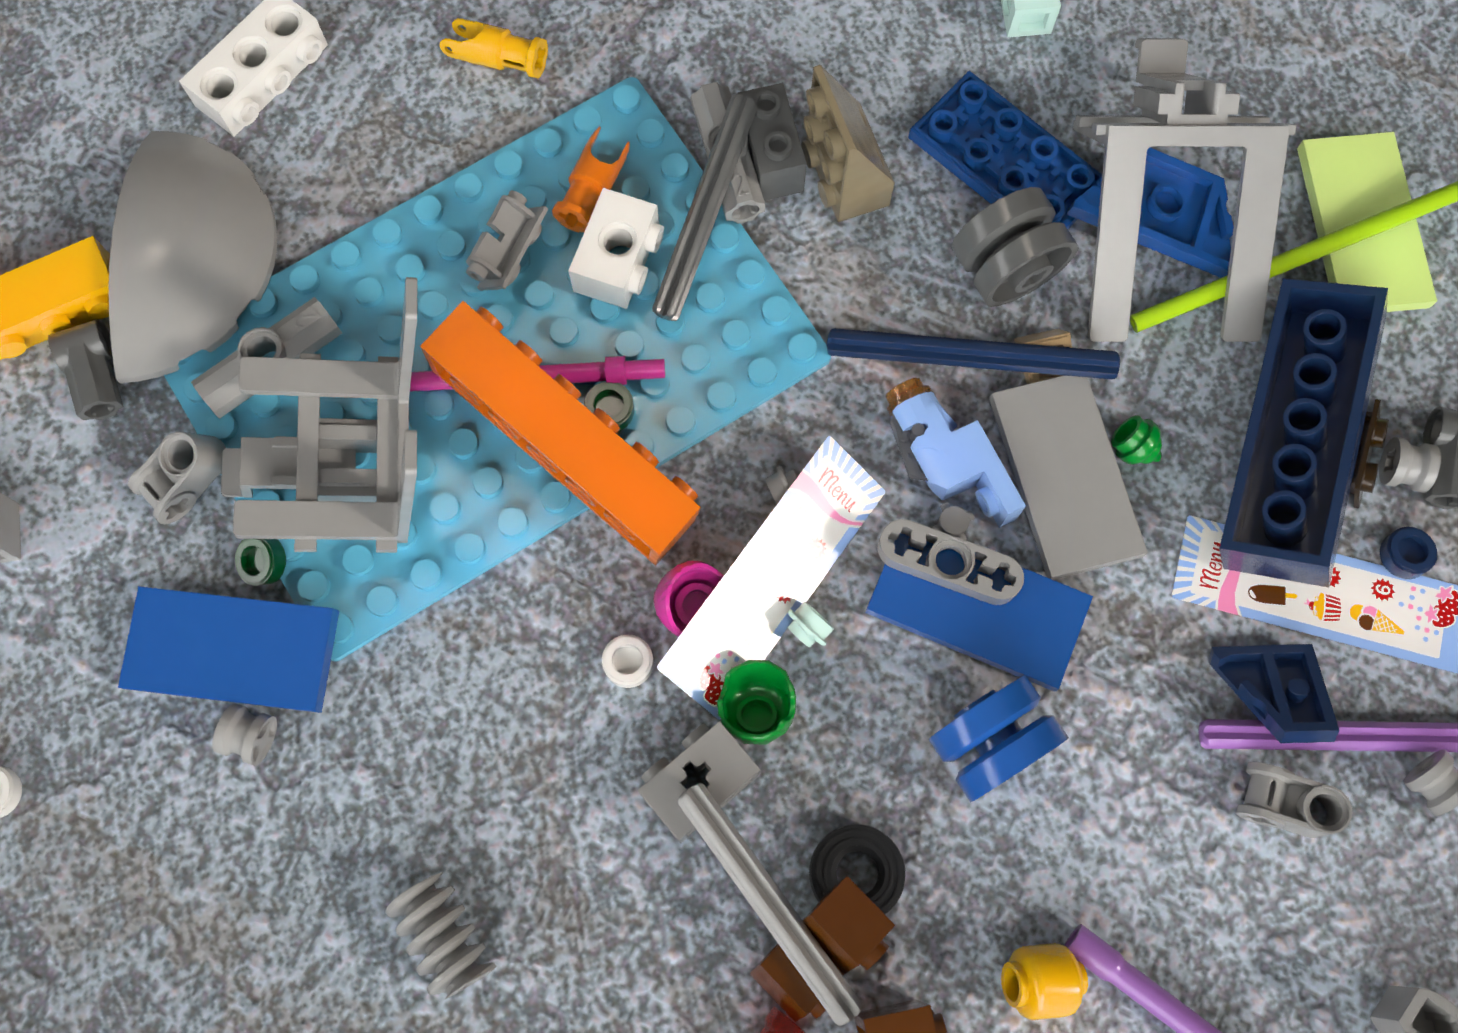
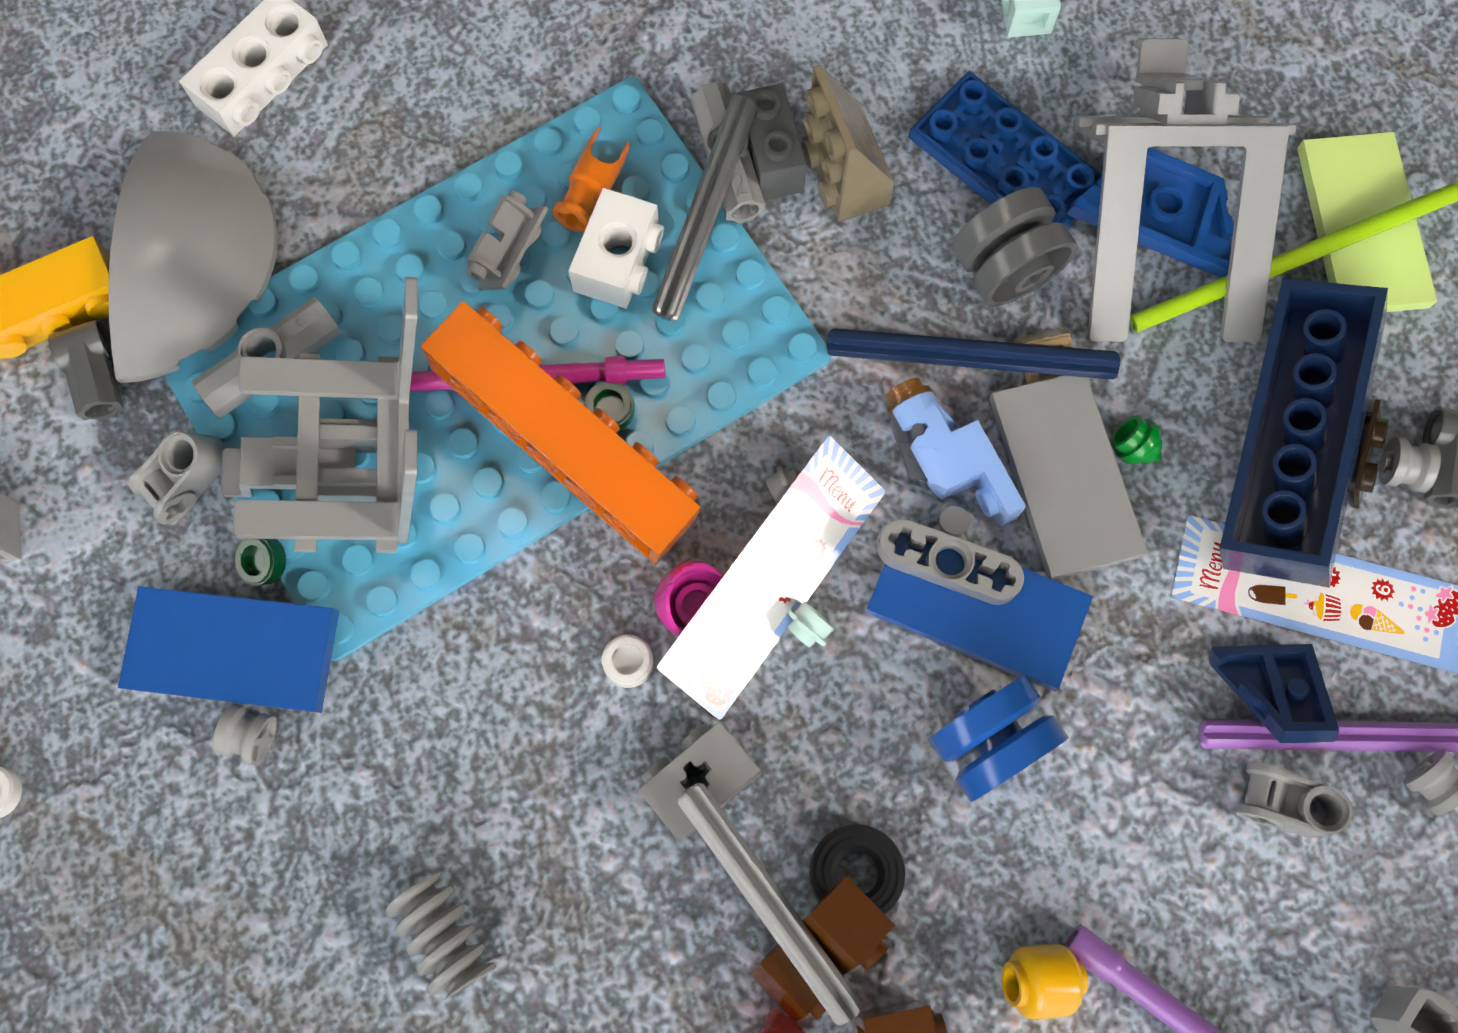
(496, 48): yellow piece -> none
(757, 702): green hair -> none
(1408, 553): dark blue tile -> none

